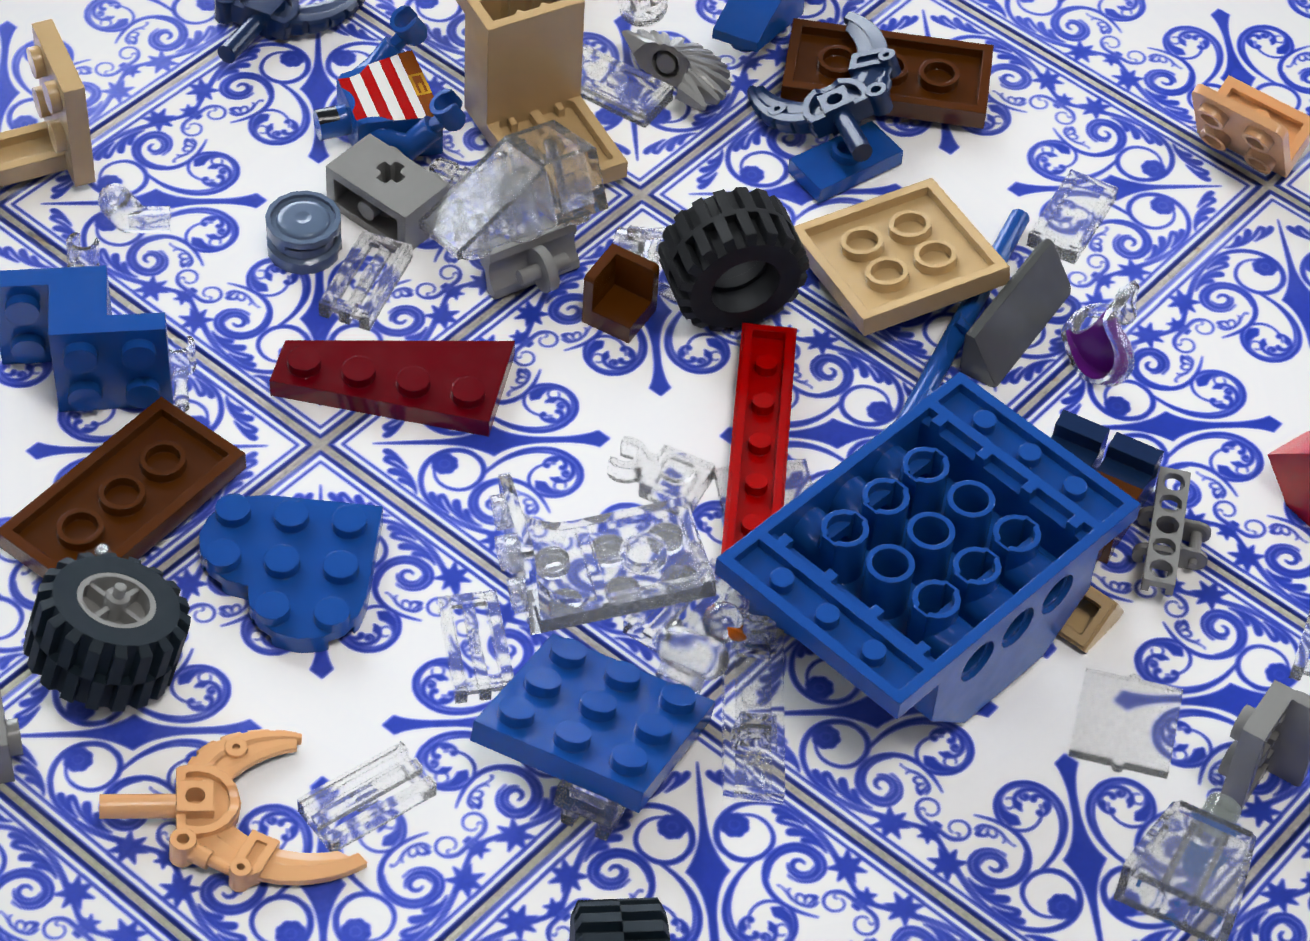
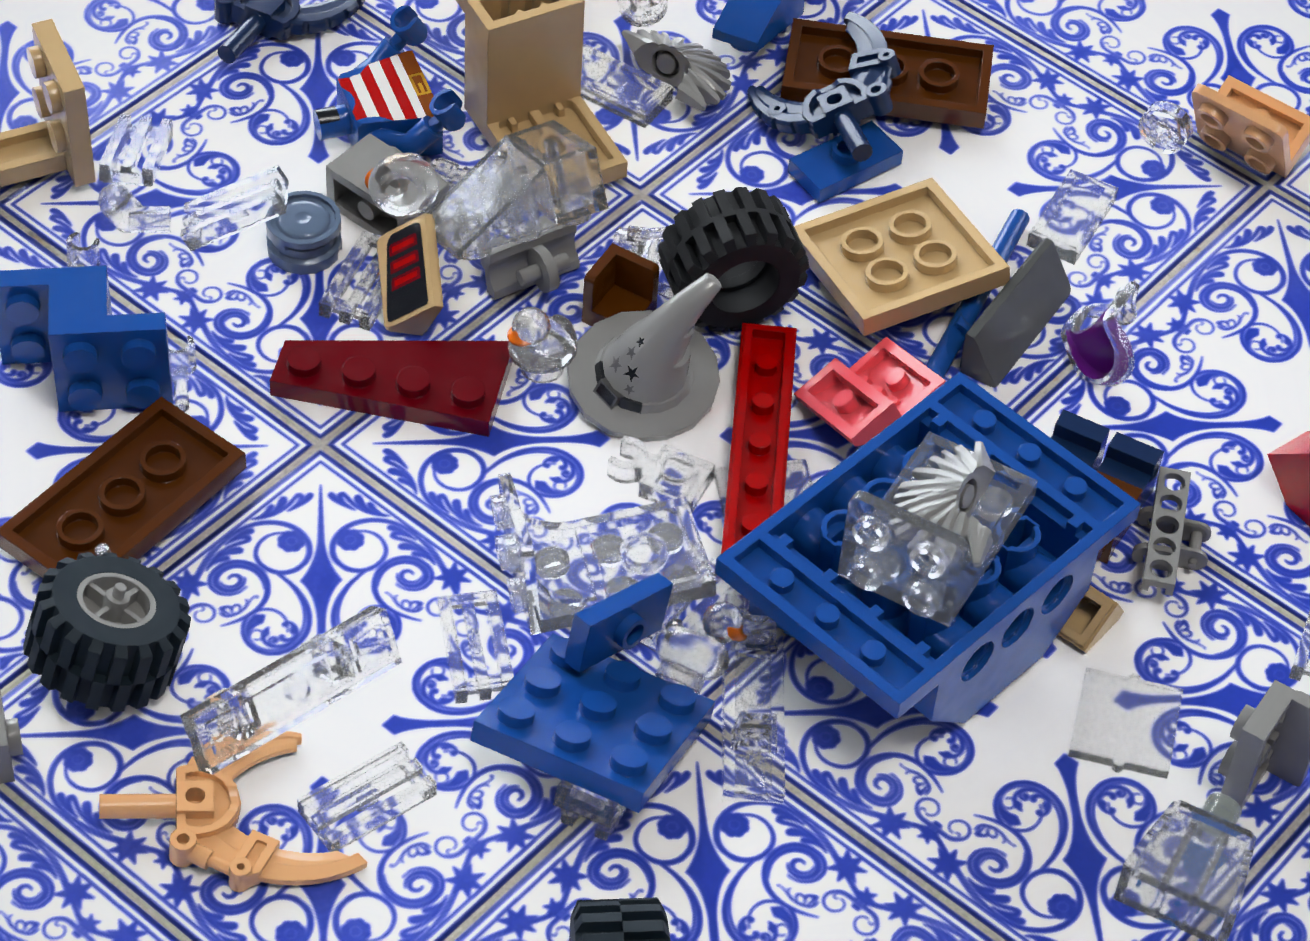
(139, 134): none -> clear tile
(235, 208): none -> clear tile
(291, 689): none -> clear hinge
(296, 563): blue plate -> none
(403, 185): none -> clear animal
(410, 276): none -> slope
(541, 344): none -> clear animal
(618, 622): none -> blue plate
(648, 368): none -> light grey piece
(869, 393): none -> coral slope
(917, 559): none -> clear bracket
(950, 494): none -> light grey hair
(1165, 127): none -> clear tile

